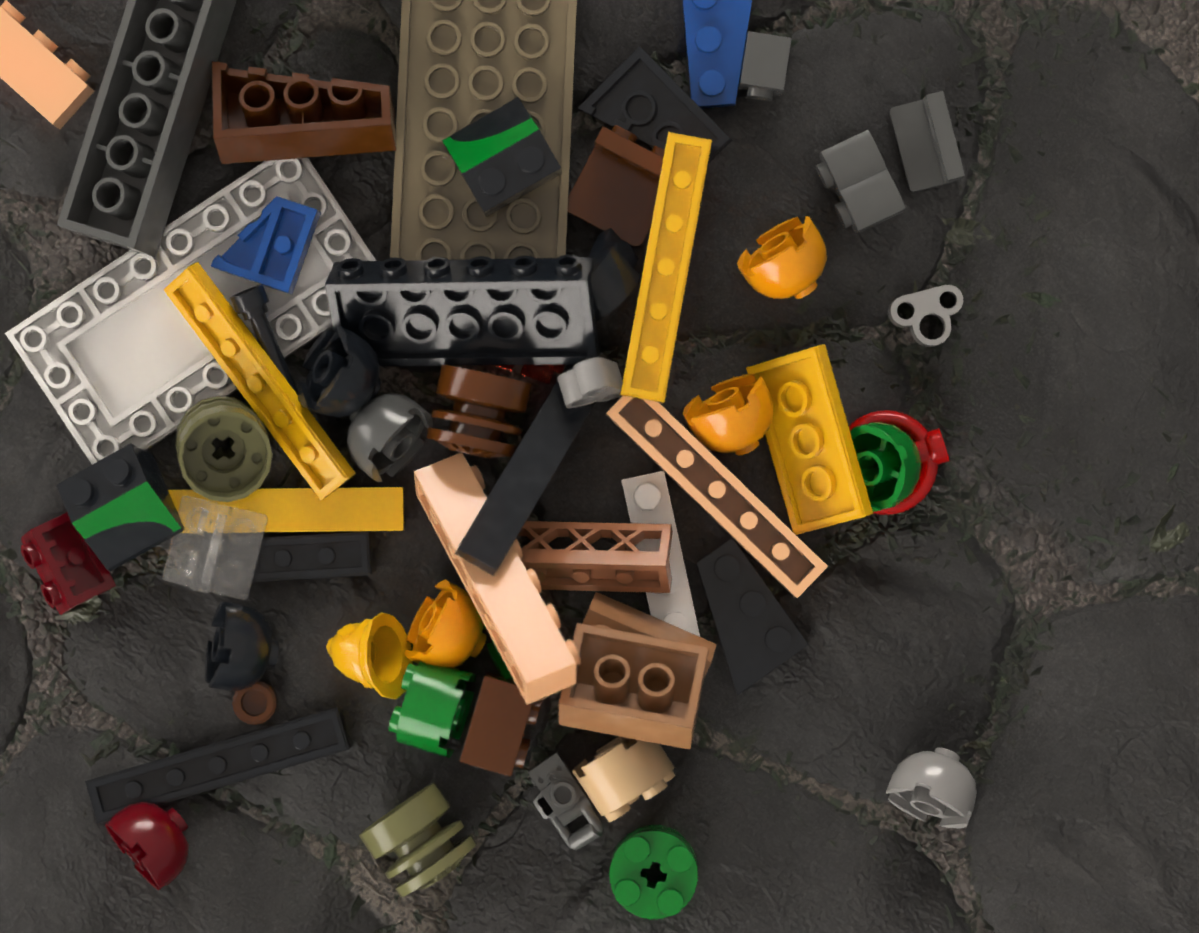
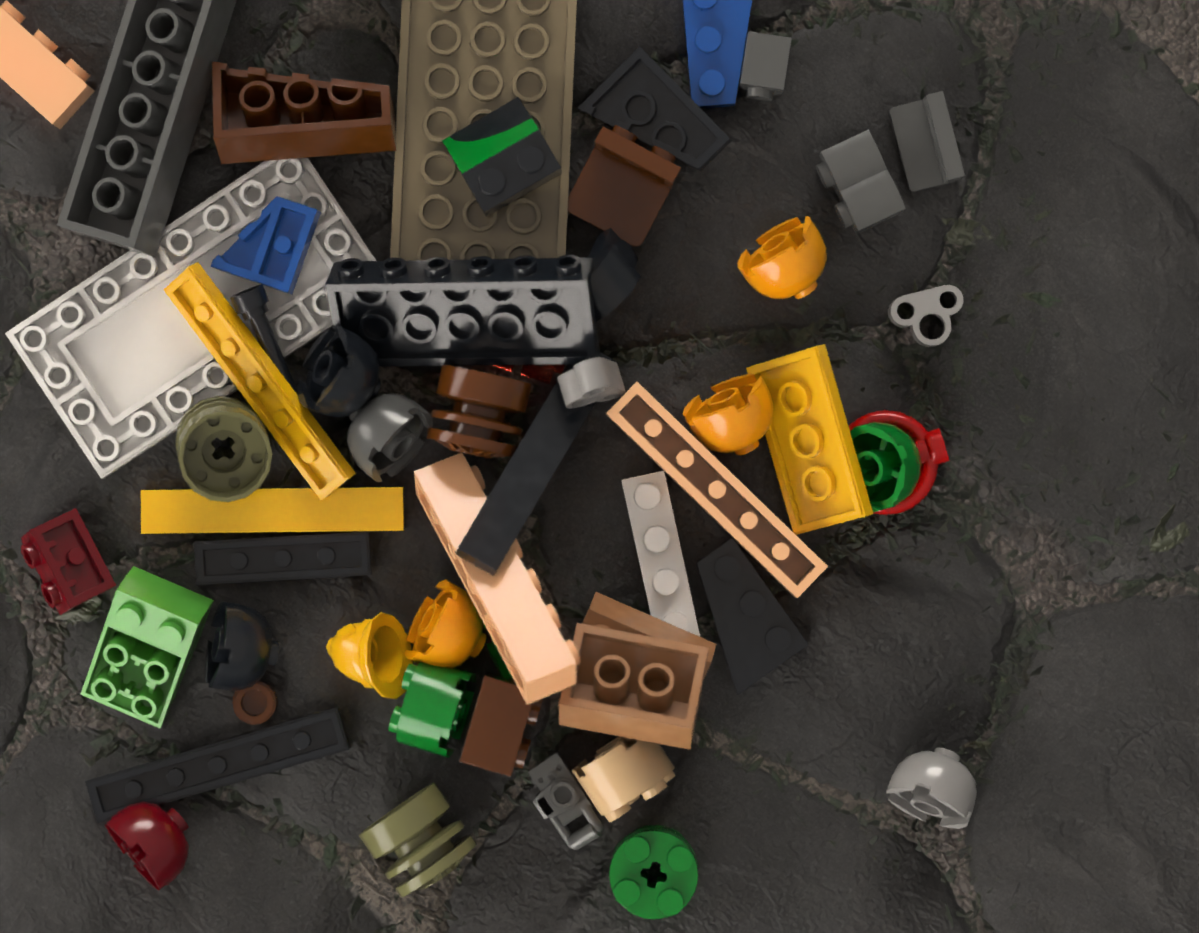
(121, 506): black slope -> none
(146, 646): none -> bright green slope
(216, 548): clear bracket -> none
(587, 569): nougat fence -> none
(666, 267): yellow tile -> none

